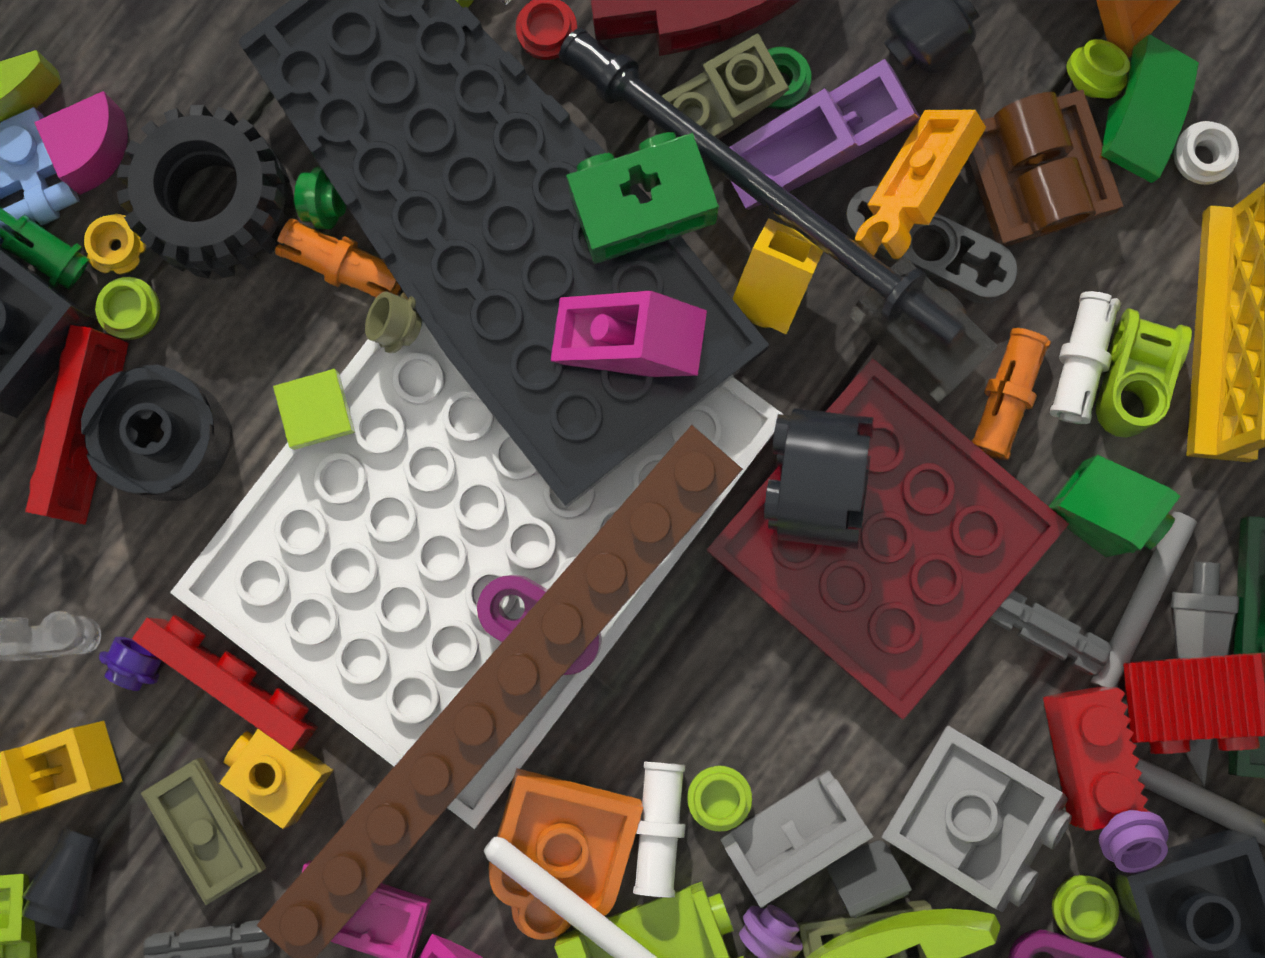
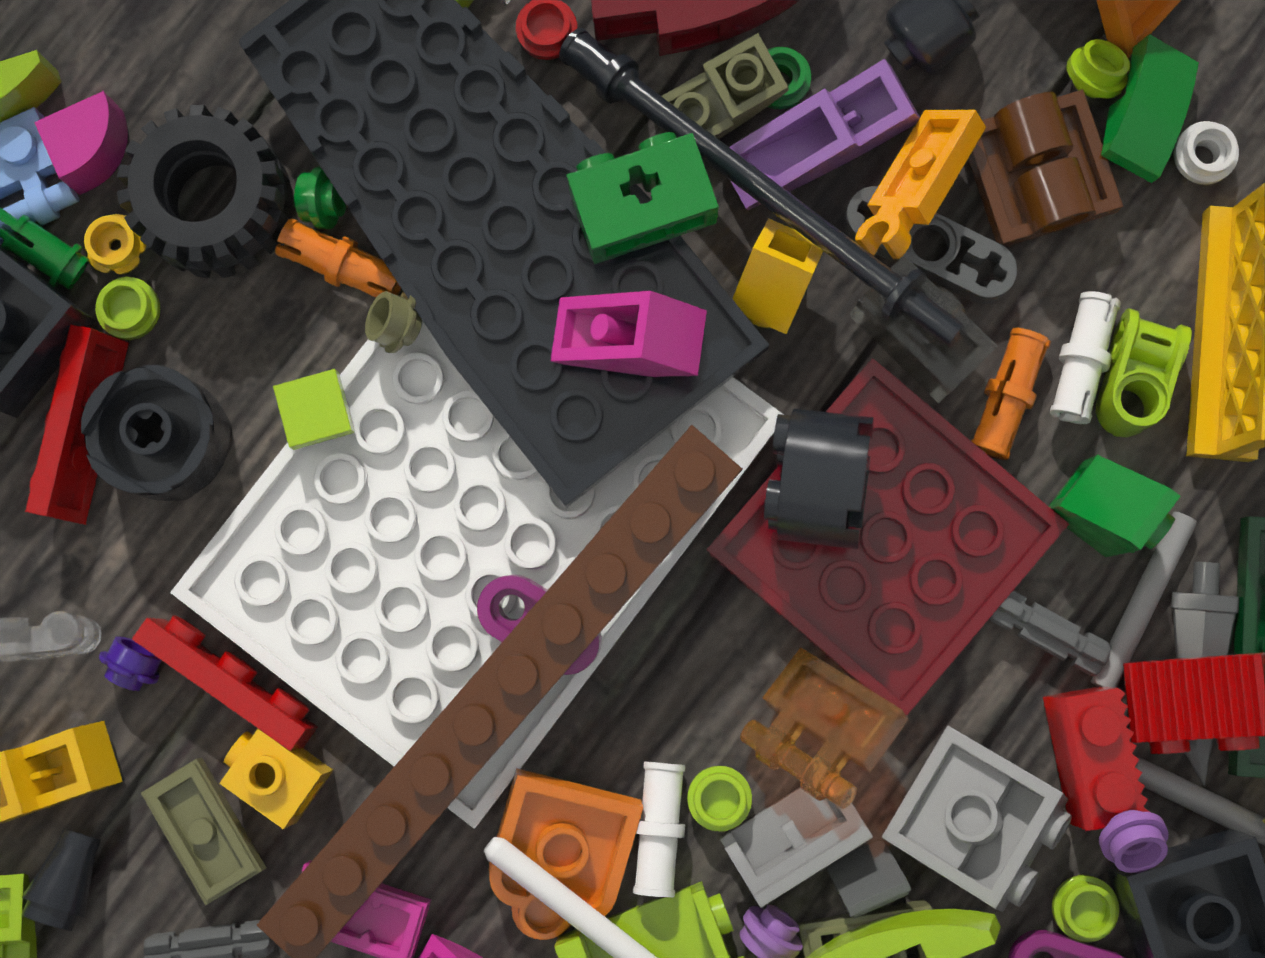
(835, 710): none -> clear orange plate

